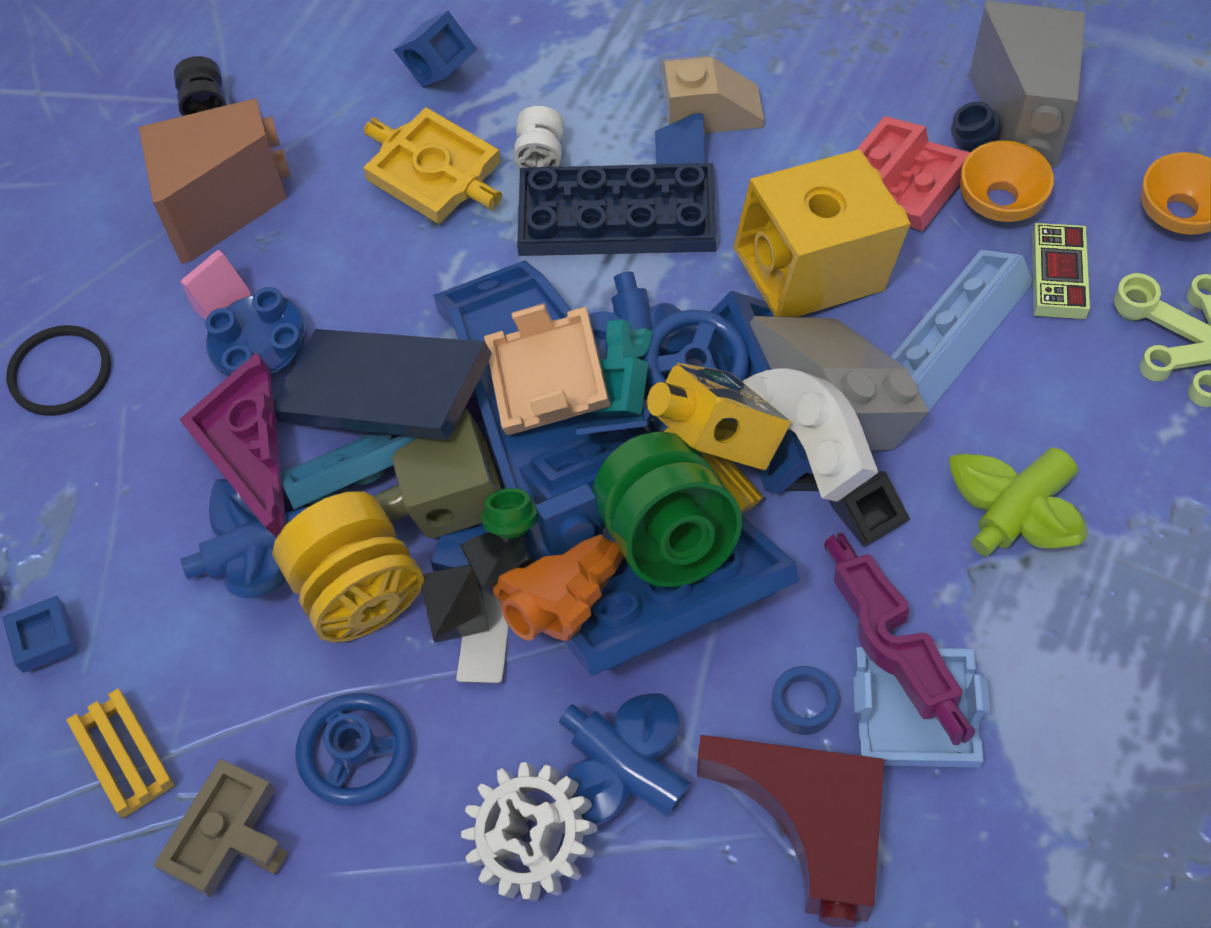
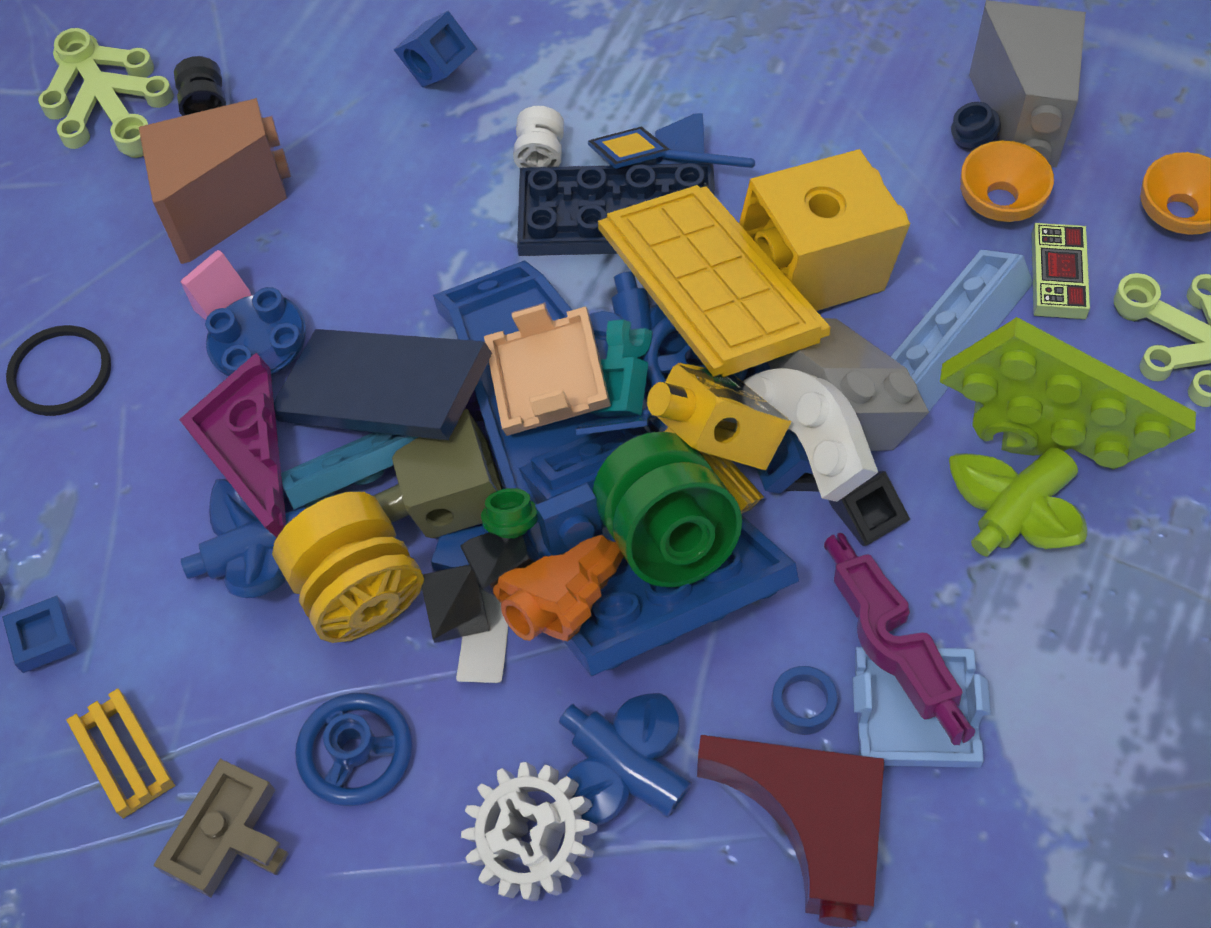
(80, 52): none -> yellowish green plant
(432, 164): yellow plate -> none
(640, 145): none -> piece
(713, 89): tan slope -> none
(713, 280): none -> yellow piece
(912, 168): coral slope -> none
(1061, 399): none -> lime plate

